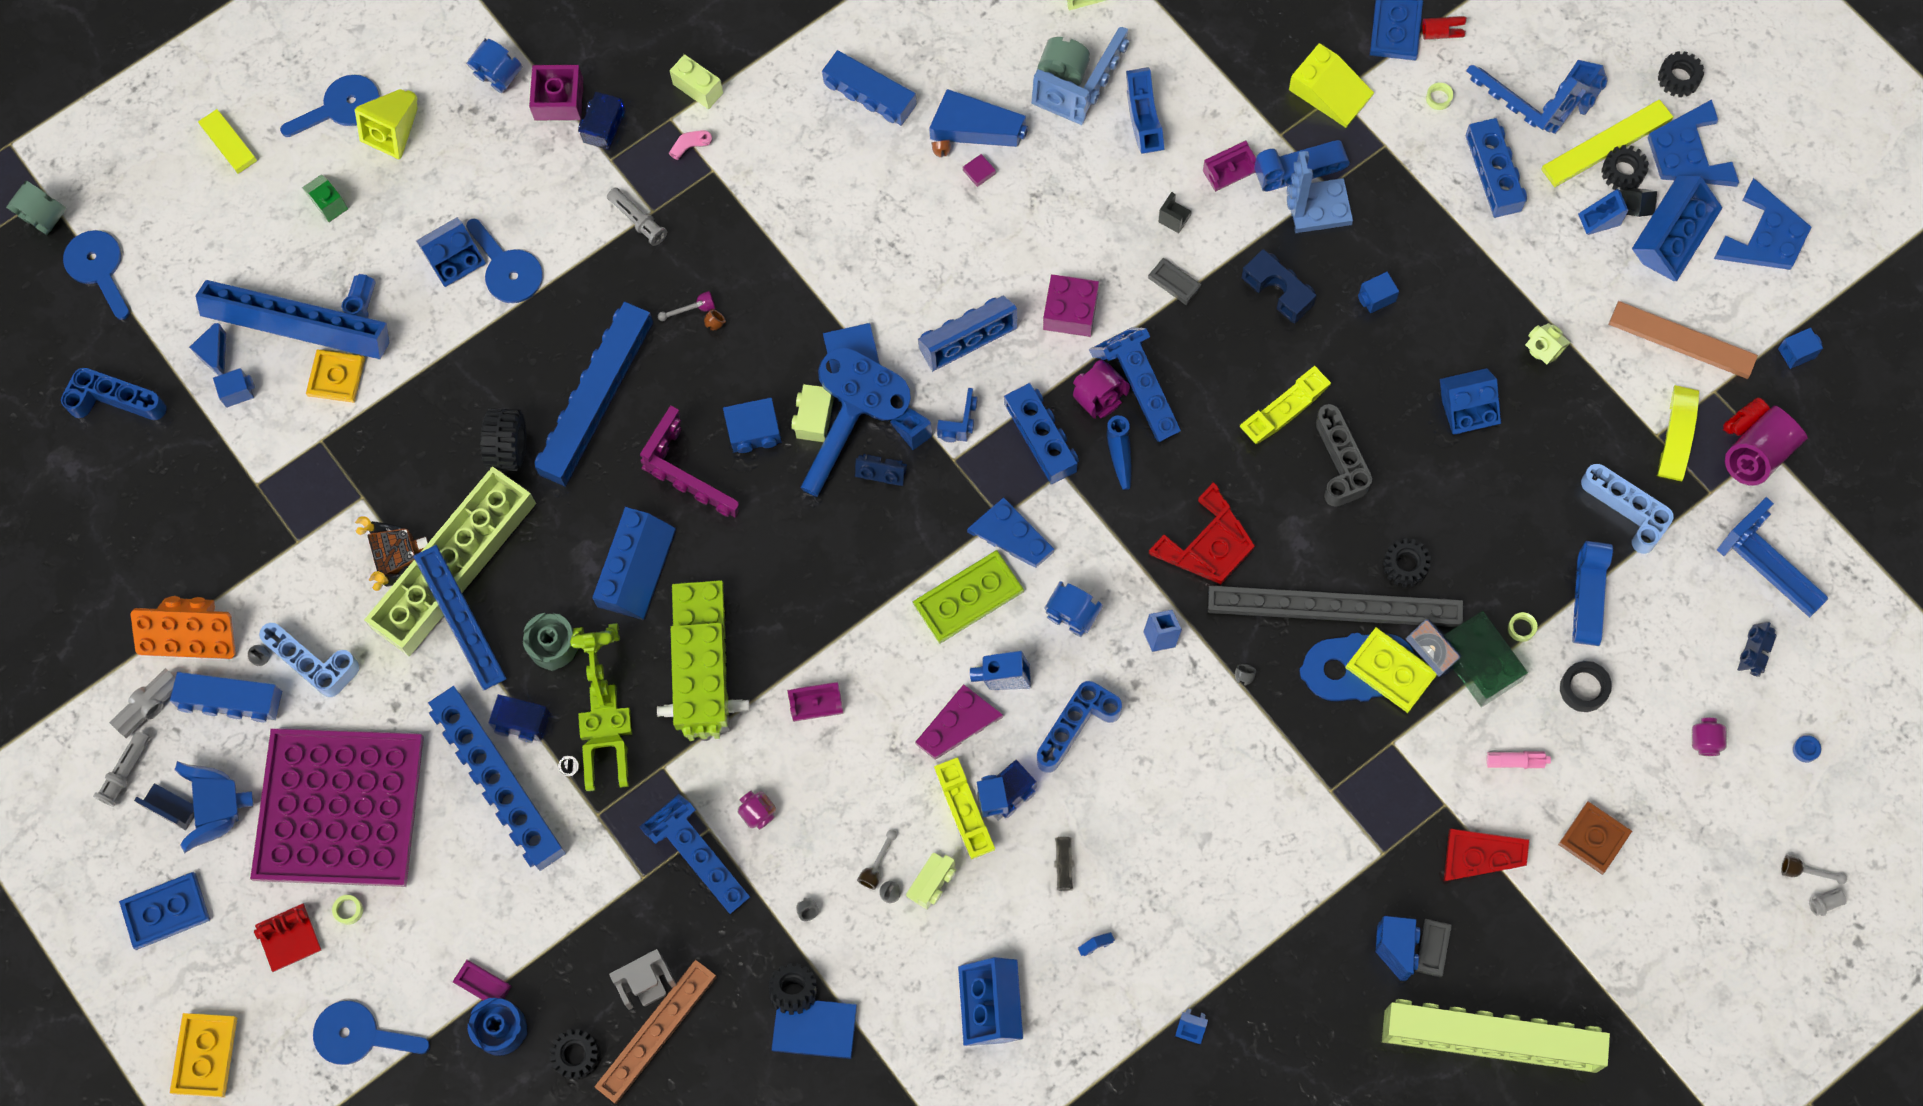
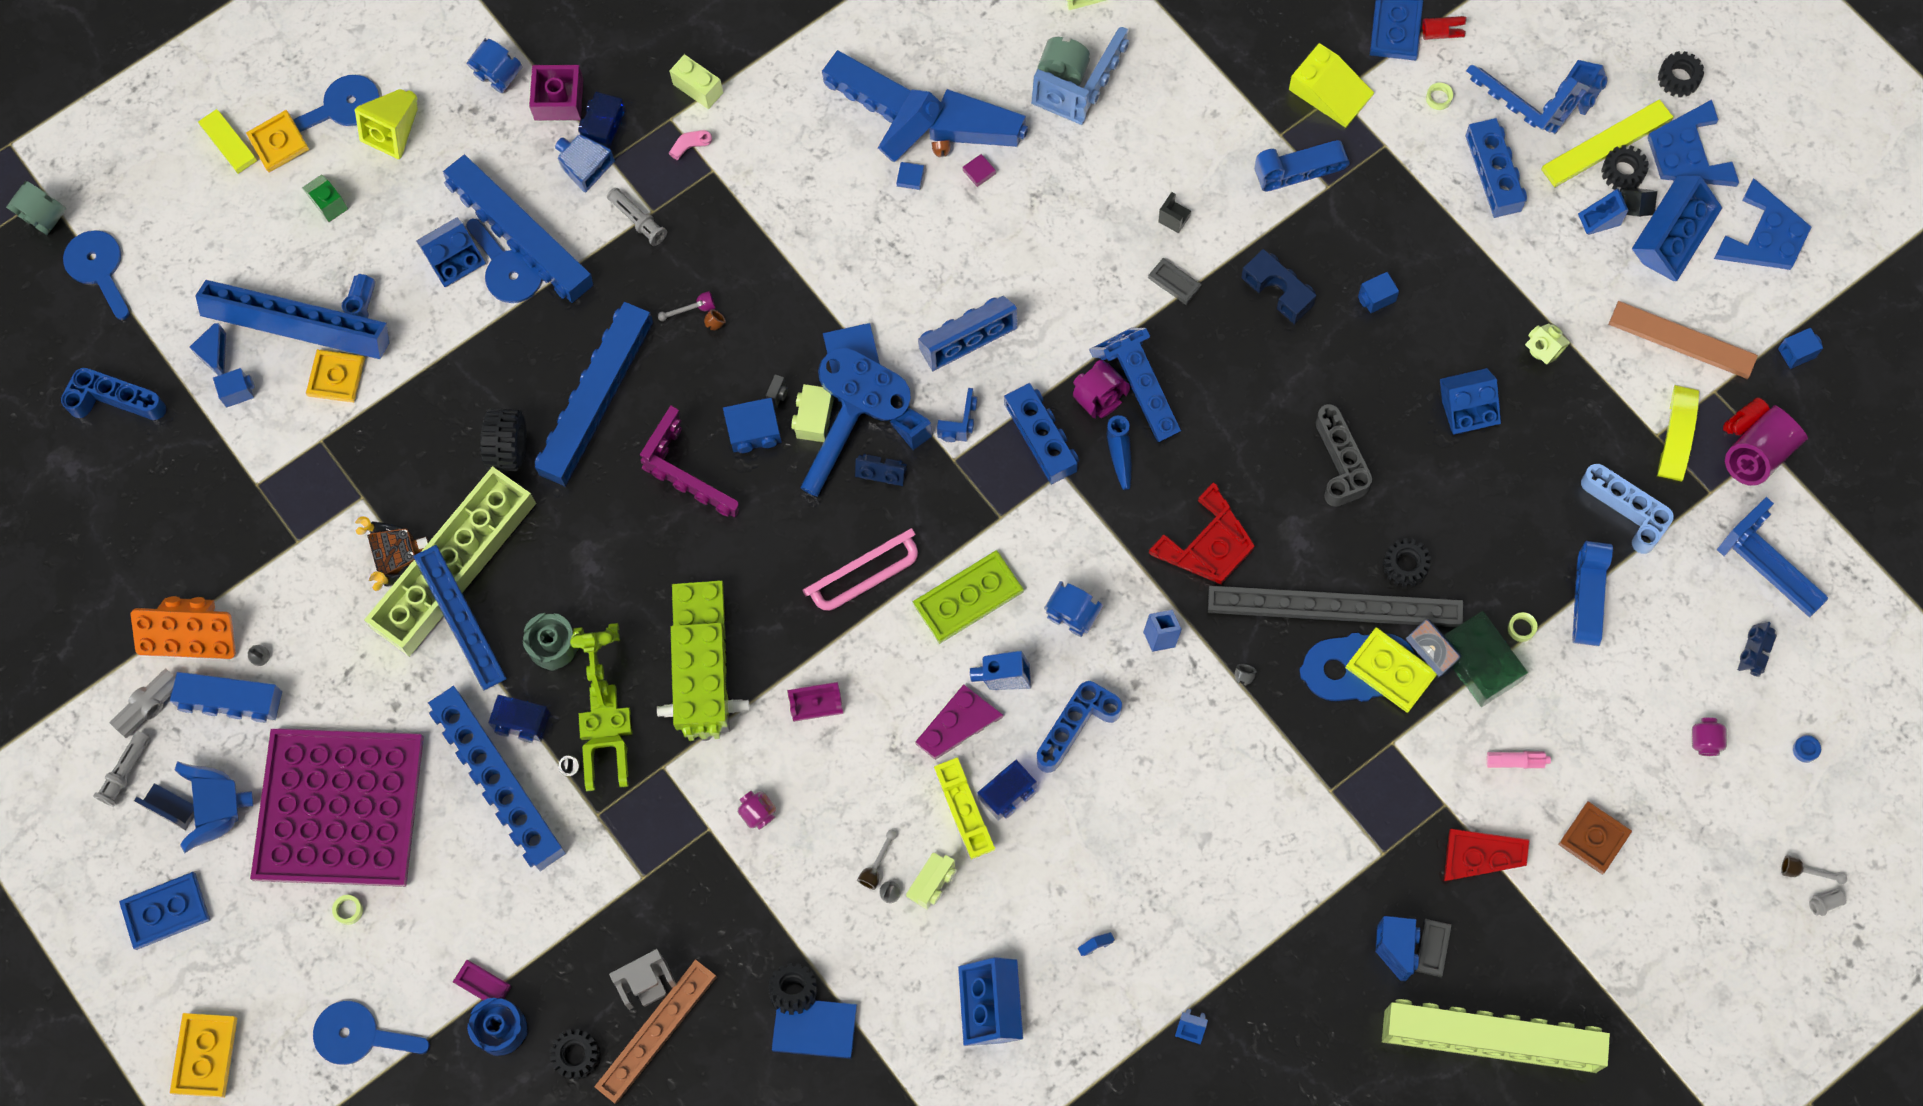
(277, 141): none -> yellow tile
(287, 937): red hinge -> none
(302, 658): light blue beam -> none
(517, 228): none -> blue brick
(584, 160): none -> torso
(634, 564): blue slope -> none
(673, 823): blue bracket -> none
(777, 390): none -> dark grey plate
(809, 914): dark grey hinge -> none
(813, 589): none -> bright pink piece
(910, 175): none -> blue tile
(911, 123): none -> blue slope
(992, 796): blue brick -> none
(1011, 532): blue wing -> none
(1064, 863): clear smoke pin -> none
(1070, 305): magenta brick -> none
(1142, 110): blue arch -> none
(1229, 166): magenta hinge -> none
(1286, 407): neon yellow slope -> none
(1318, 203): medium blue bracket -> none
(1593, 669): black tyre -> none

